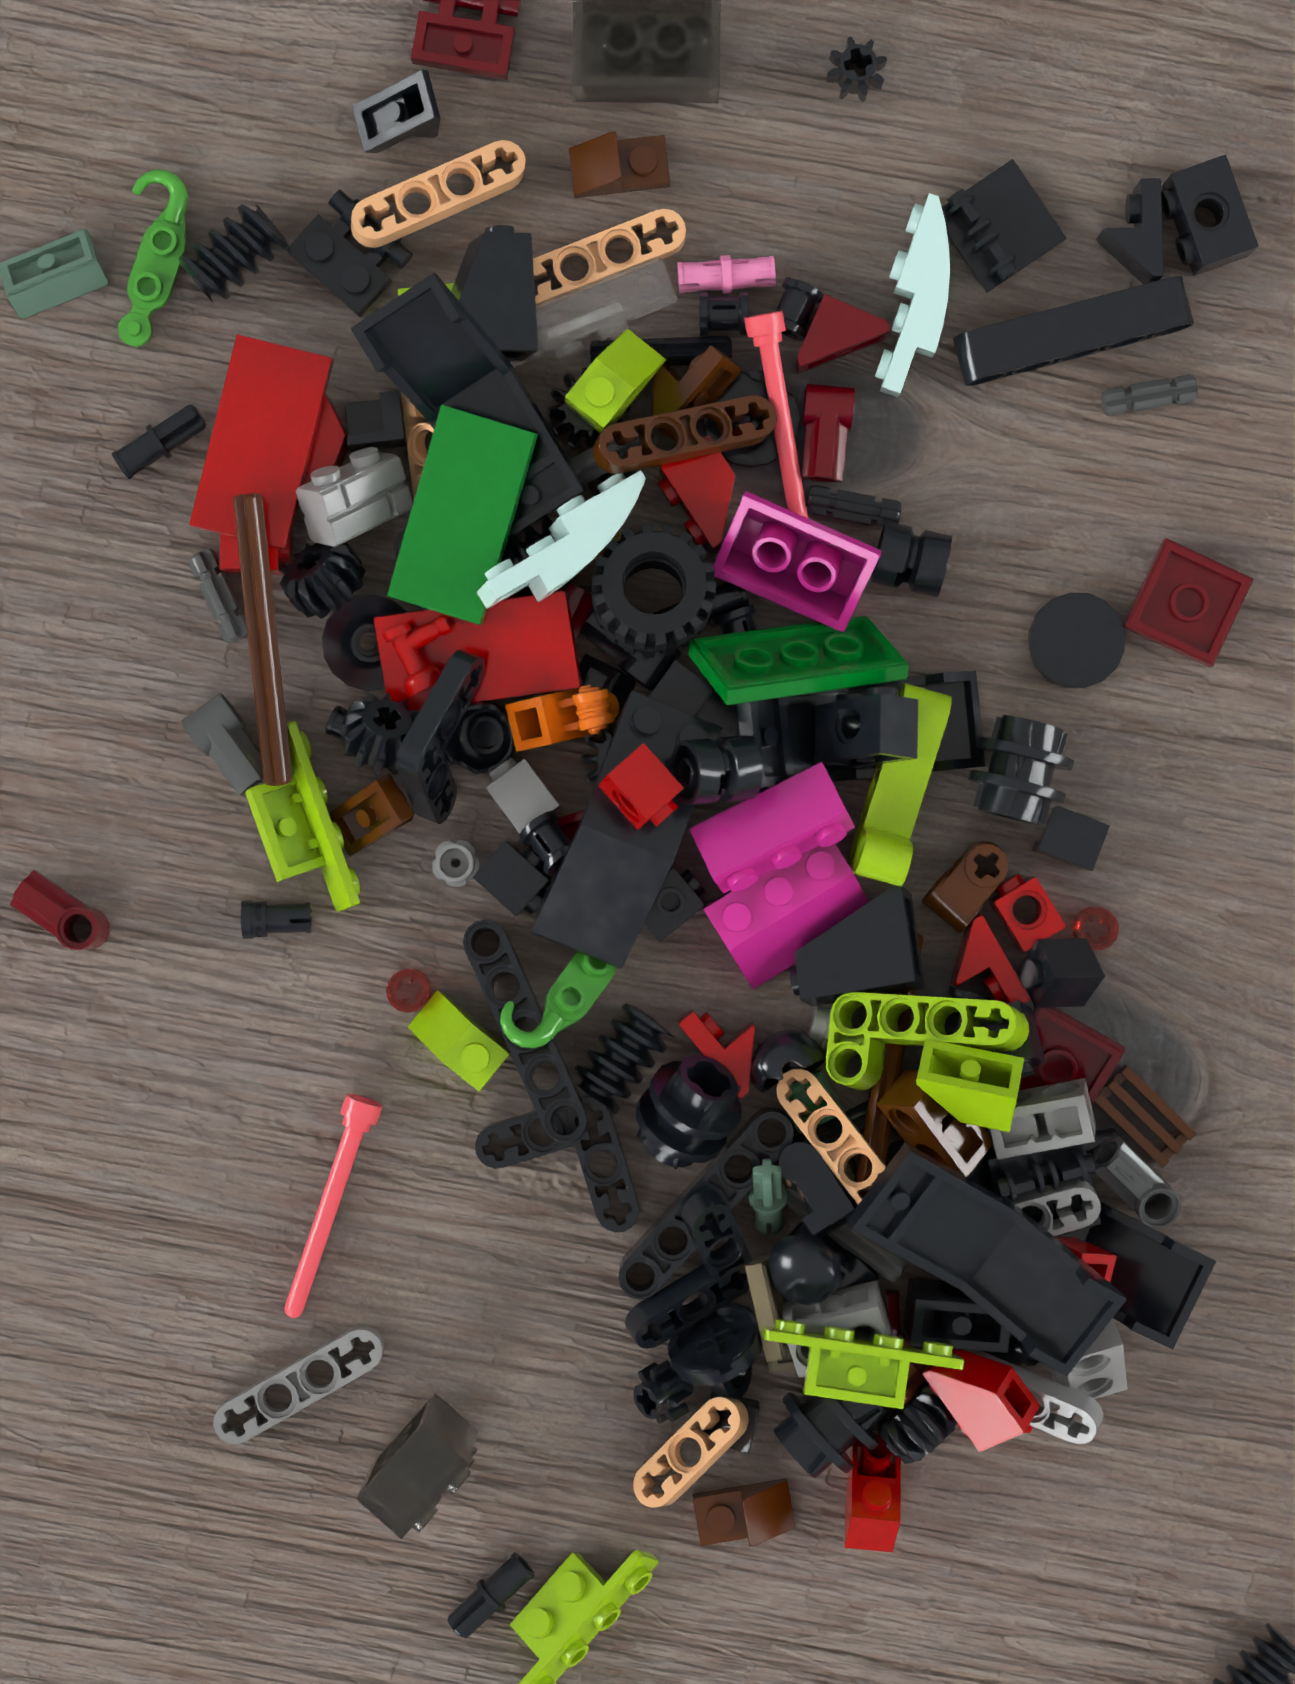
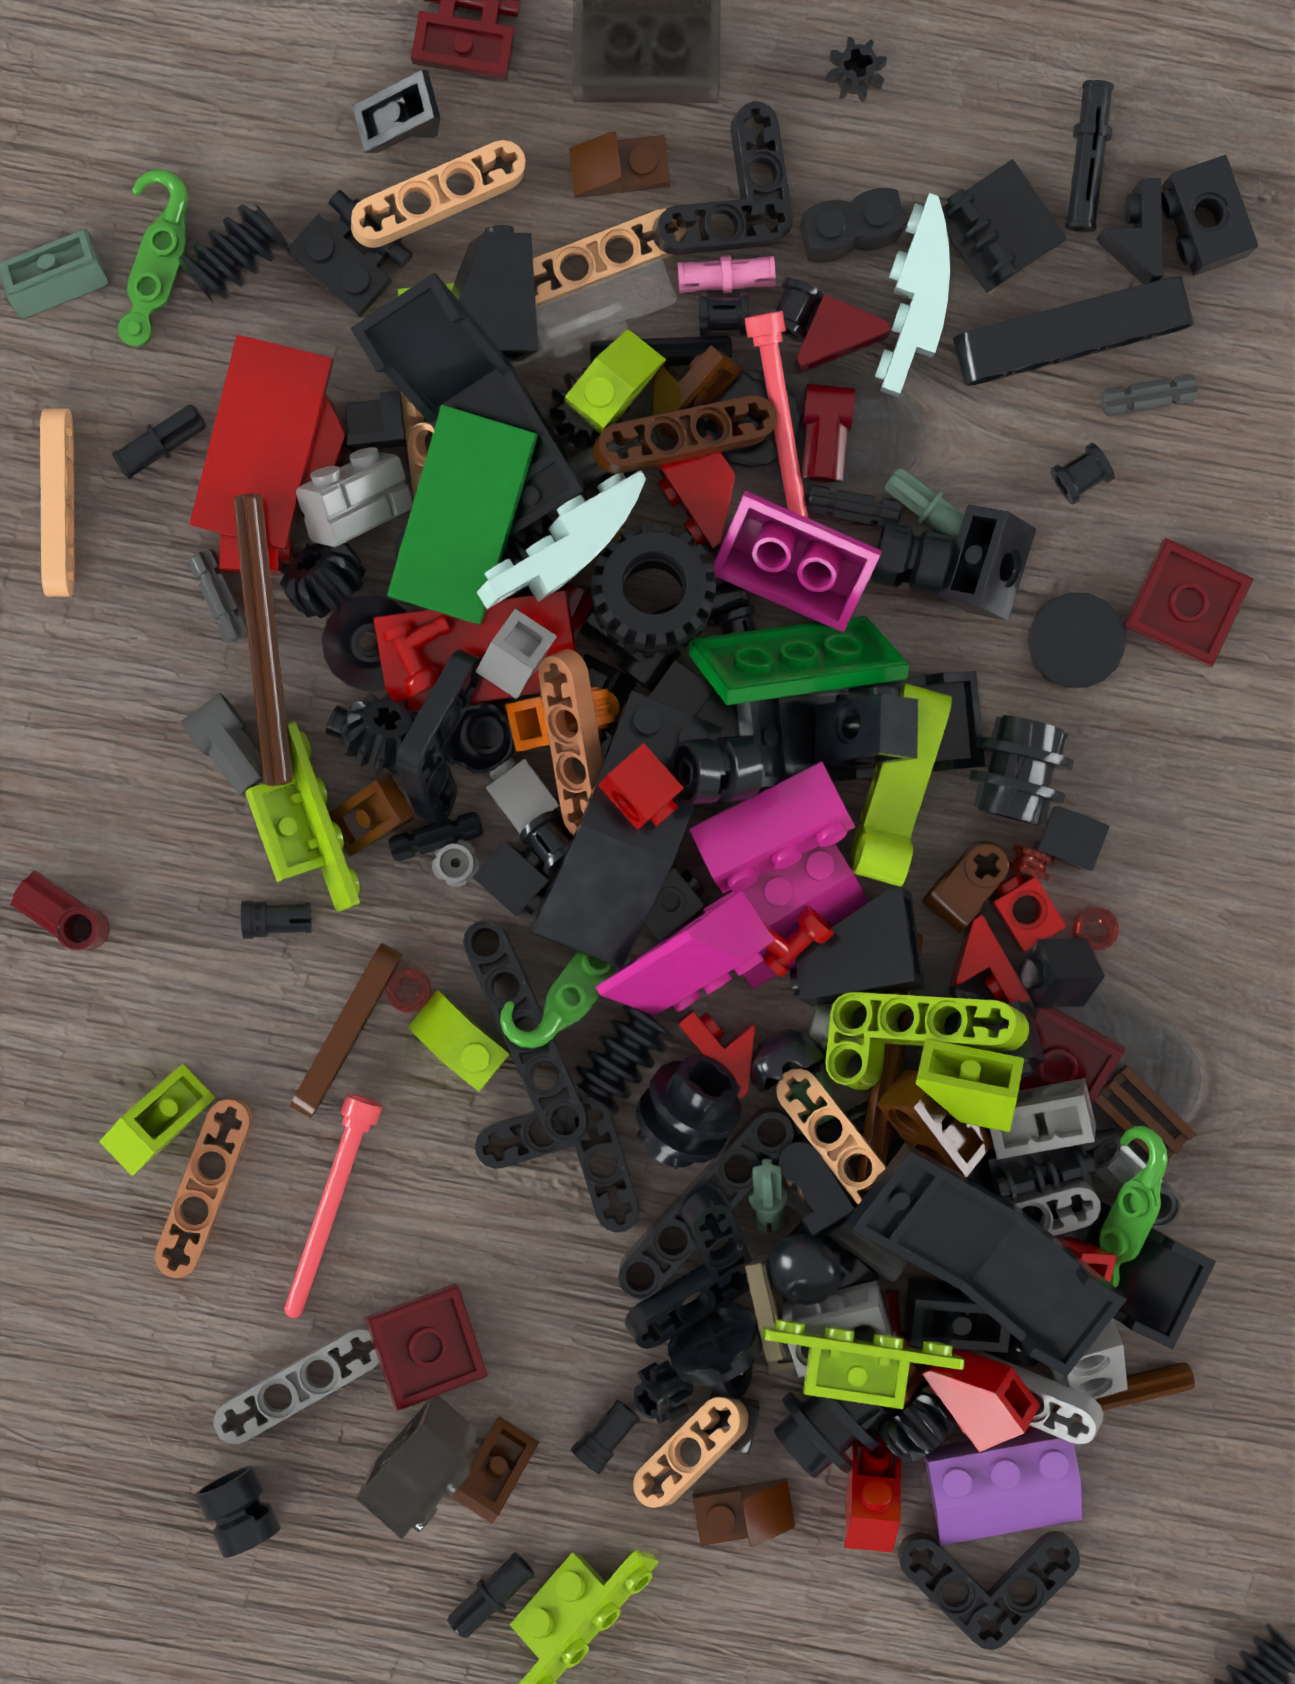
(57, 502): none -> light nougat beam
(156, 1119): none -> lime slope
(198, 1185): none -> nougat beam
(237, 1511): none -> black wheel
(346, 1030): none -> reddish brown beam
(426, 1347): none -> dark red plate
(435, 836): none -> black axle
(496, 1469): none -> reddish brown slope
(515, 653): none -> light grey brick
(565, 743): none -> nougat beam
(598, 1445): none -> black pin
(692, 959): none -> dark pink slope
(754, 198): none -> black beam
(783, 952): none -> red piece
(839, 226): none -> black brick
(925, 503): none -> sand green axle
(978, 1599): none -> black beam
(987, 562): none -> black brick
(1004, 1488): none -> medium lavender slope
(1031, 862): none -> clear red bush
(1082, 473): none -> black bush
(1089, 156): none -> black pin
(1136, 1203): none -> bright green piece
(1149, 1385): none -> reddish brown axle

